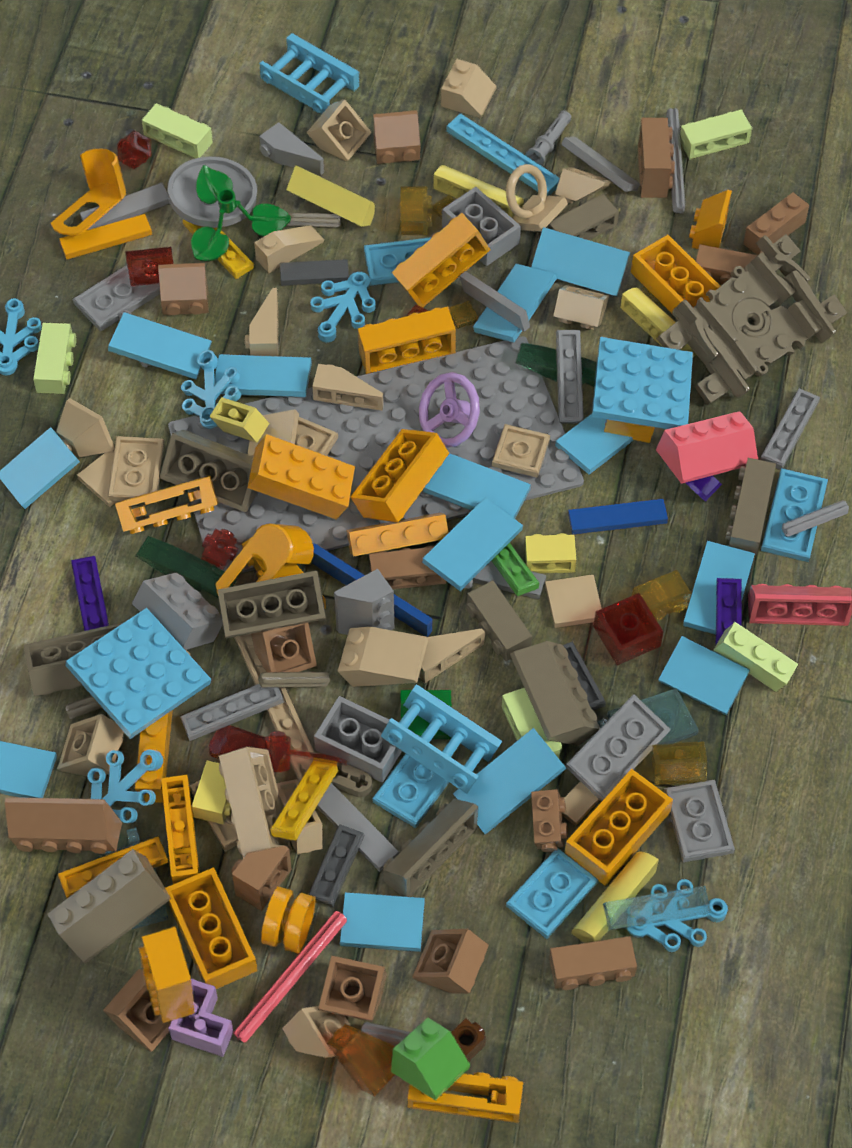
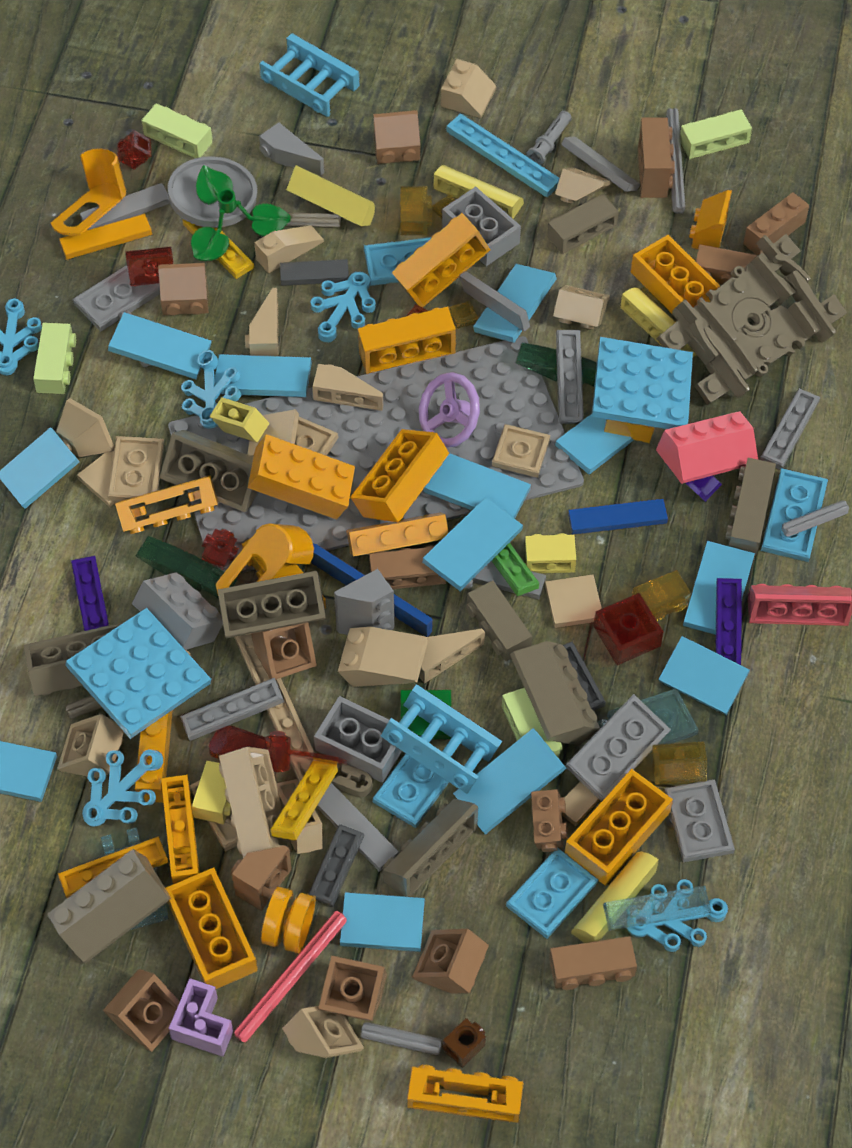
(62, 824): medium nougat slope -> none
(167, 975): light orange brick -> none
(294, 679): dark tan axle -> none
(339, 130): tan slope -> none
(363, 1057): clear orange slope -> none
(429, 1059): bright green slope -> none
(540, 208): tan tile -> none
(581, 261): medium azure tile -> none
(759, 657): yellowish green brick -> none

